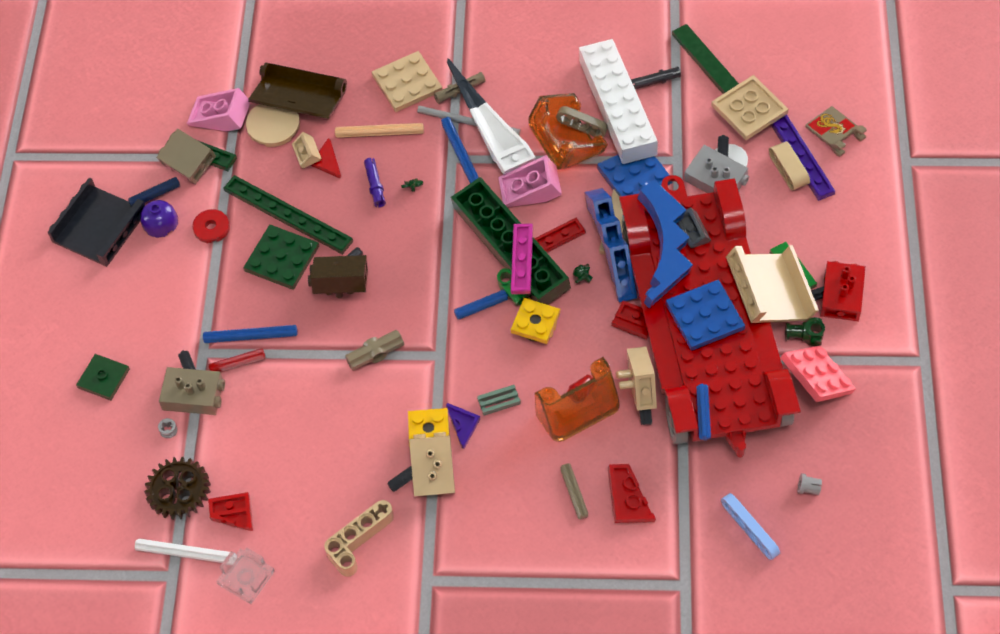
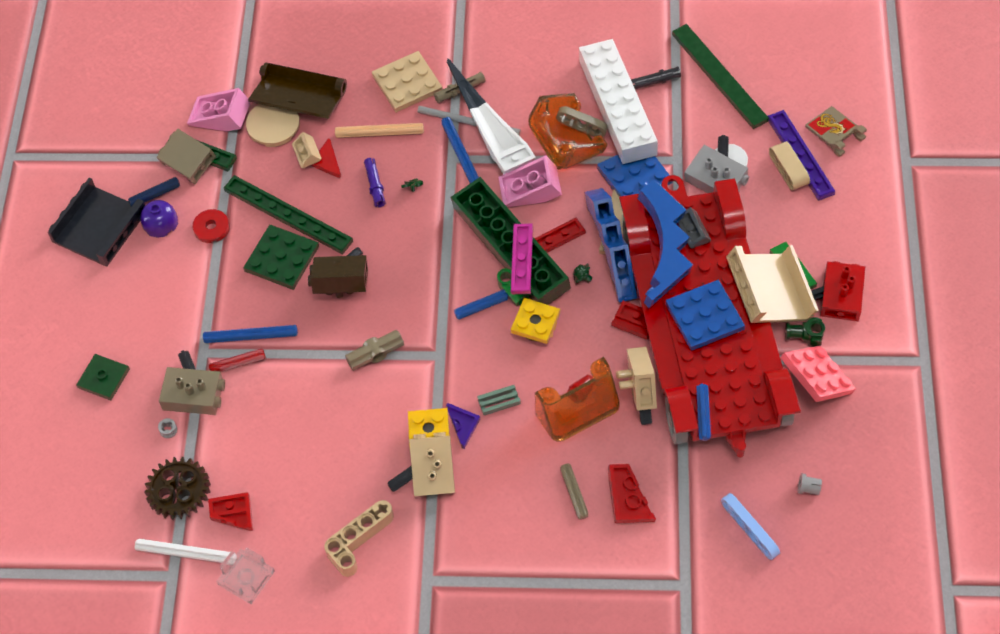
(749, 107): tan plate -> none

